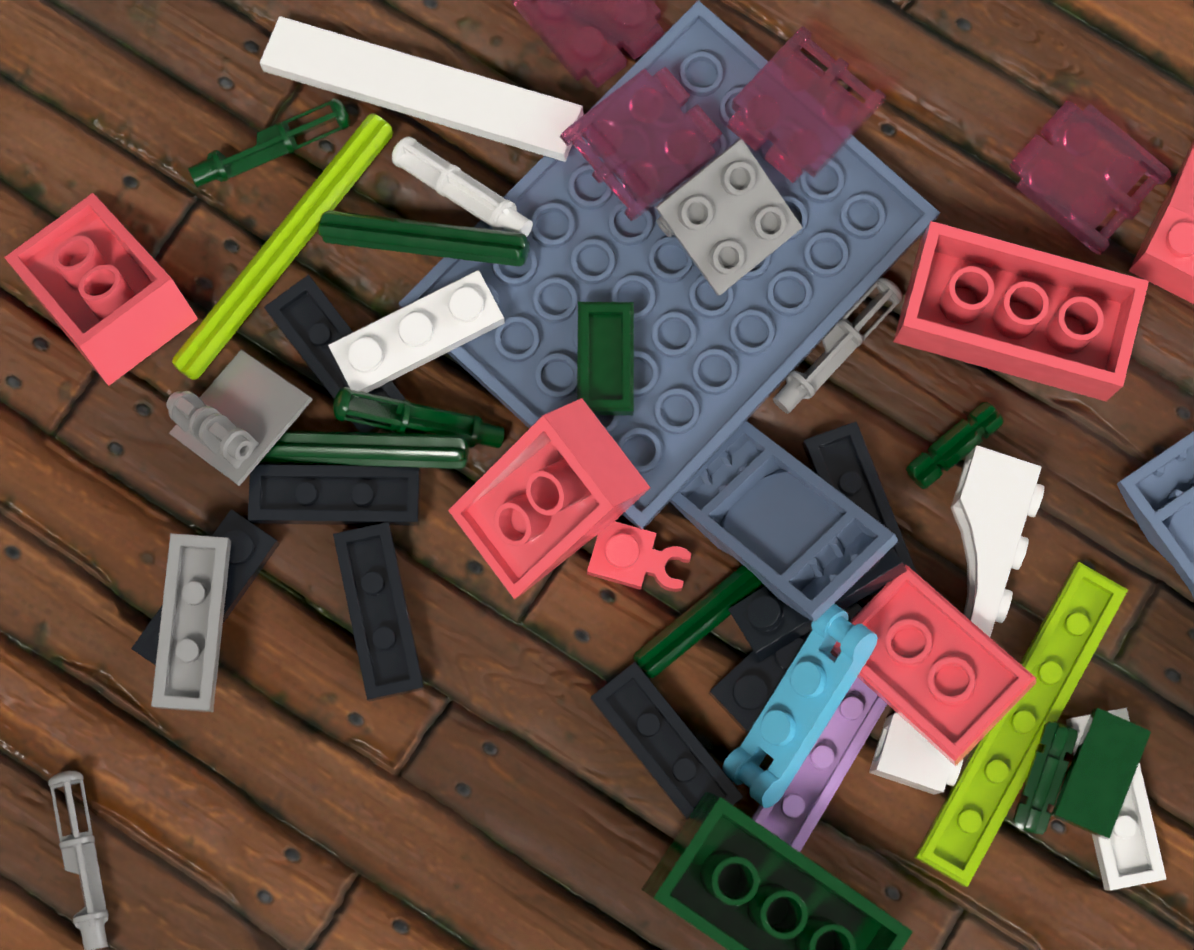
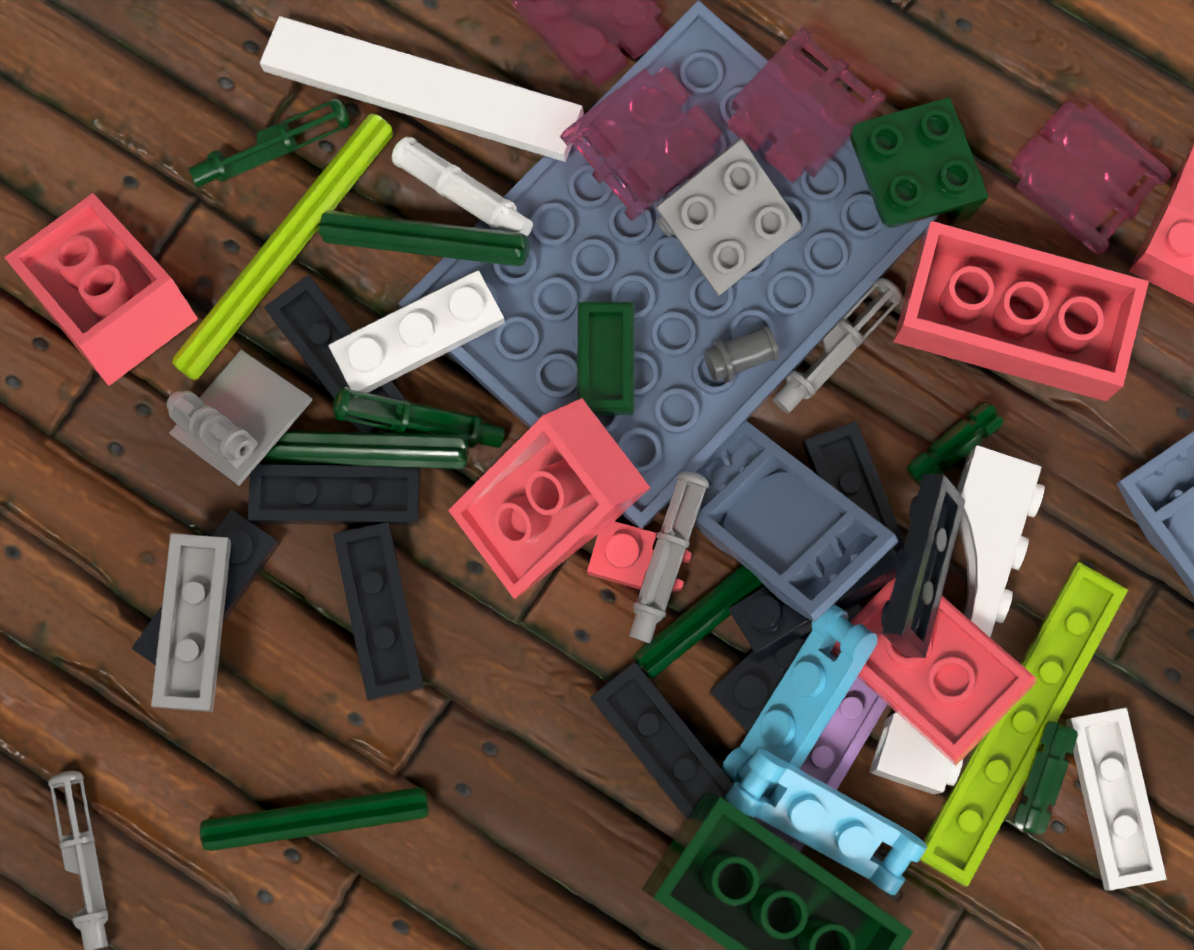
(314, 819): none -> dark green axle
(668, 554): none -> light grey piece
(740, 354): none -> dark grey pin
(826, 820): none -> medium azure plate
(919, 165): none -> dark green bracket
(923, 566): none -> black plate
(1101, 773): dark green tile -> none

